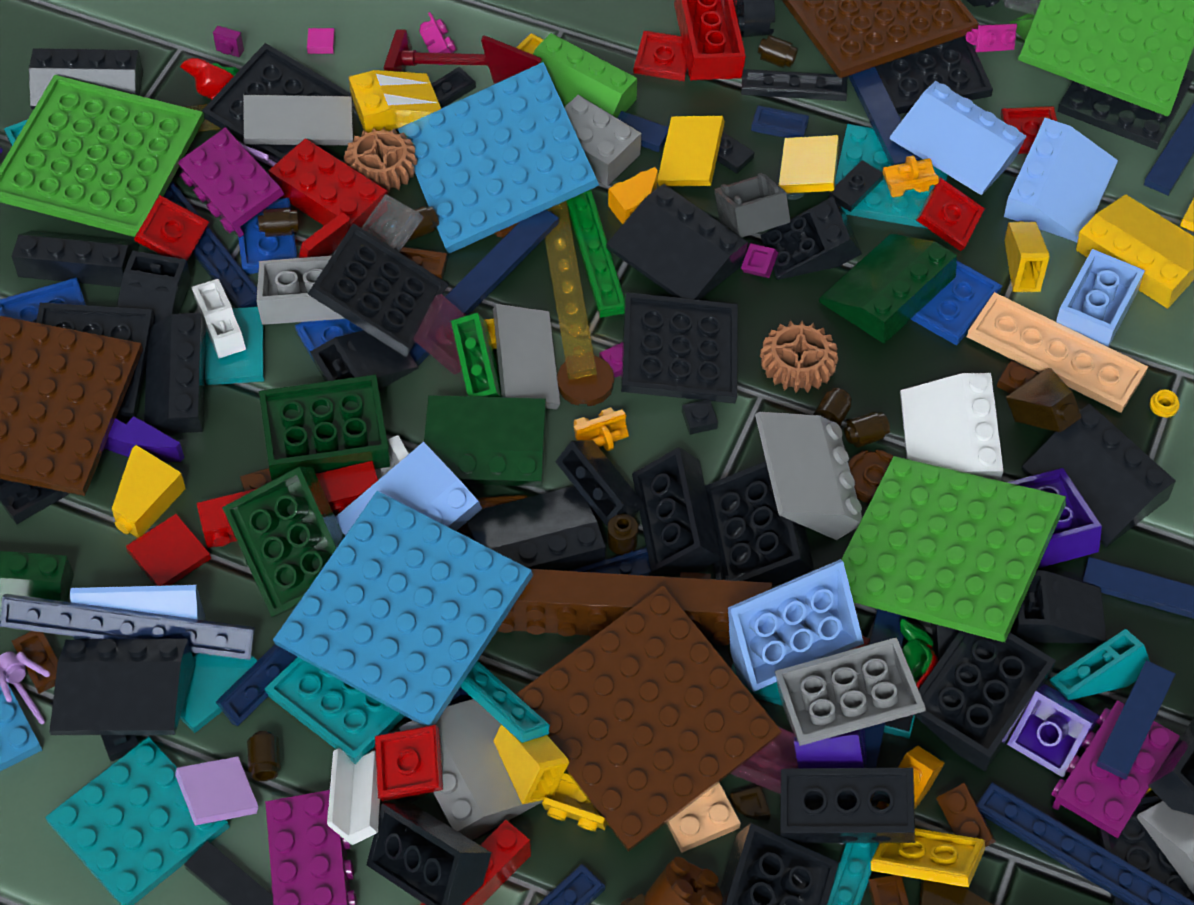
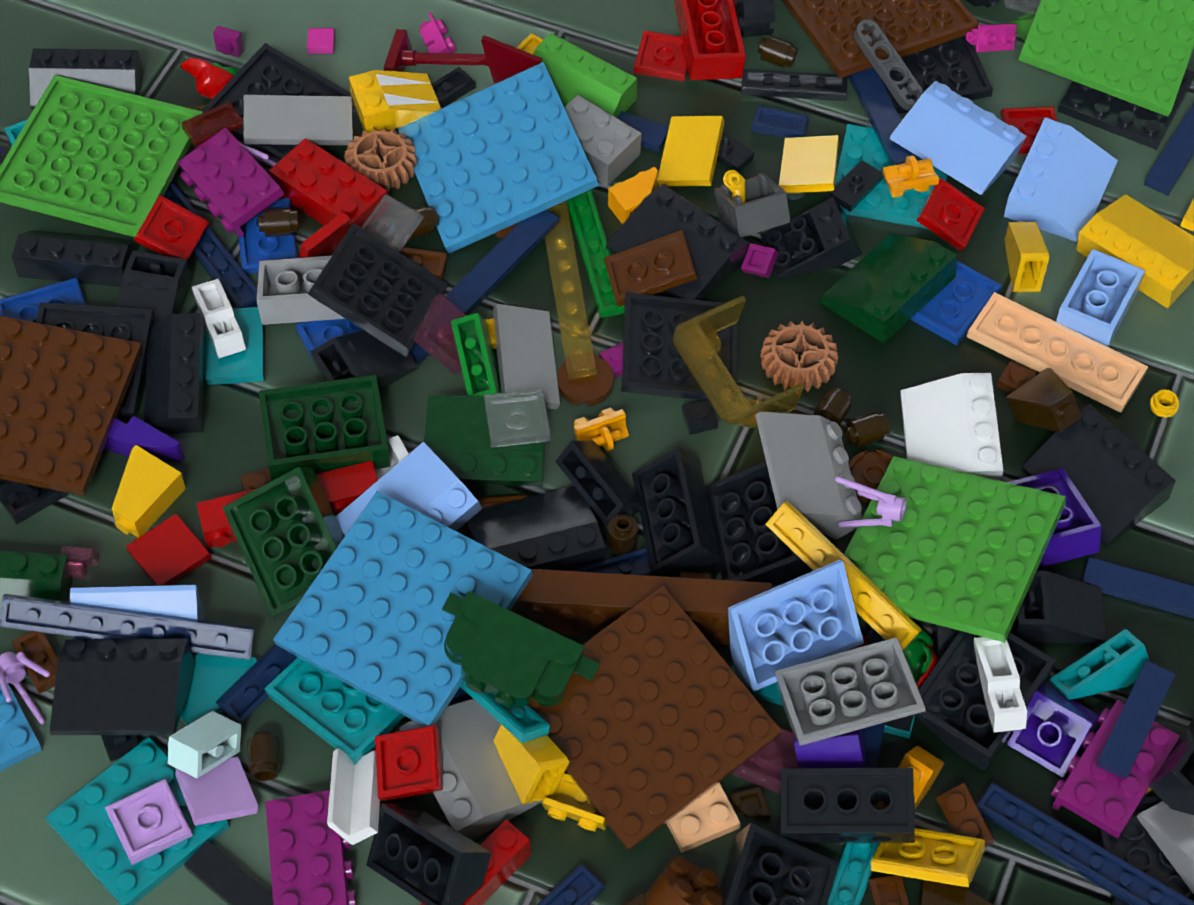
(79, 559): none -> clear pink tile
(148, 821): none -> lavender tile
(204, 744): none -> light aqua brick
(209, 123): none -> clear red tile
(511, 653): none -> dark green brick
(517, 418): none -> clear tile
(651, 267): none -> reddish brown tile
(699, 348): none -> clear yellow windscreen
(736, 184): none -> yellow arm
(818, 552): none -> yellow tile
(884, 67): none -> dark grey beam
(889, 506): none -> lavender plant
(1000, 685): none -> white slope

